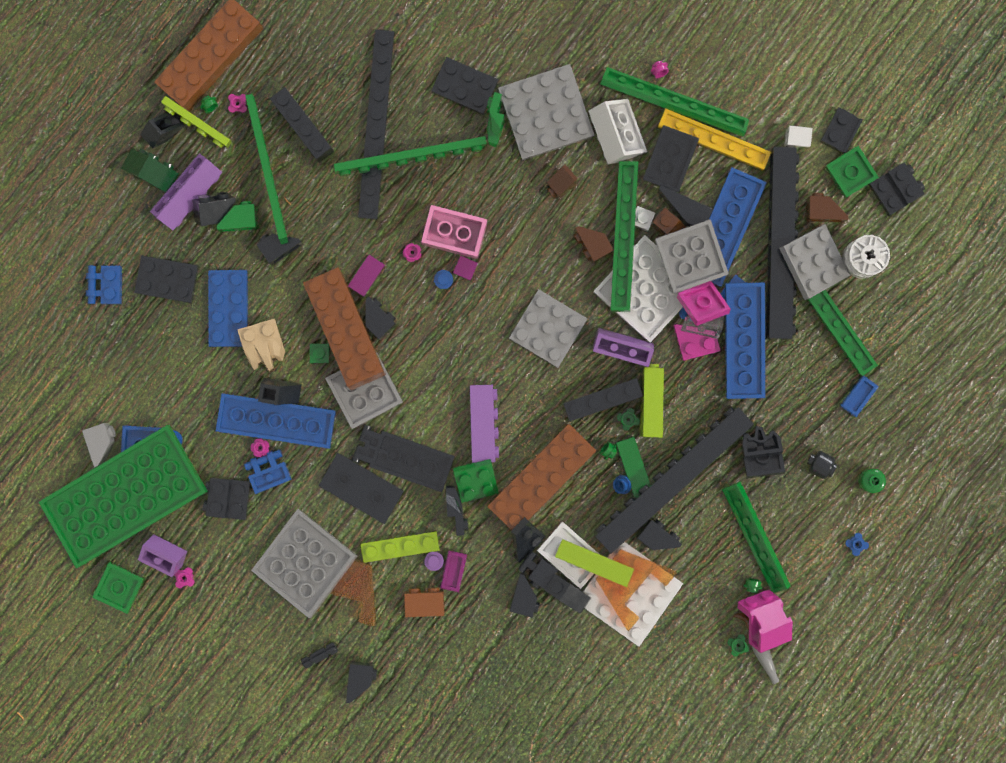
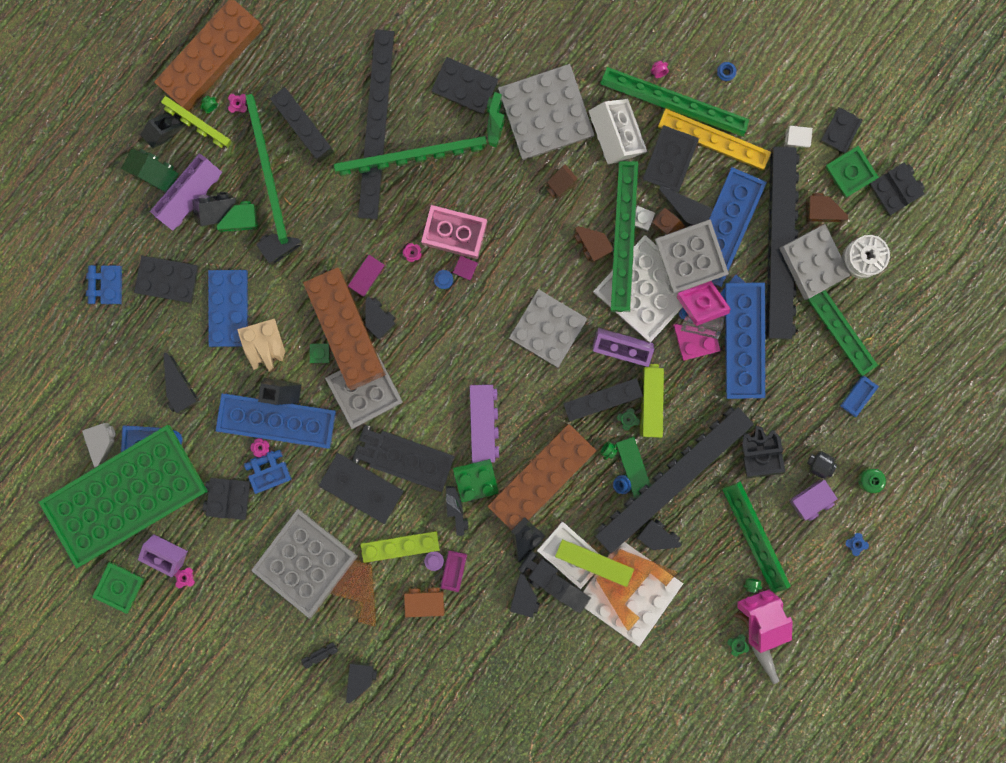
(178, 389): none -> black slope
(729, 66): none -> blue plate
(813, 500): none -> medium lavender brick

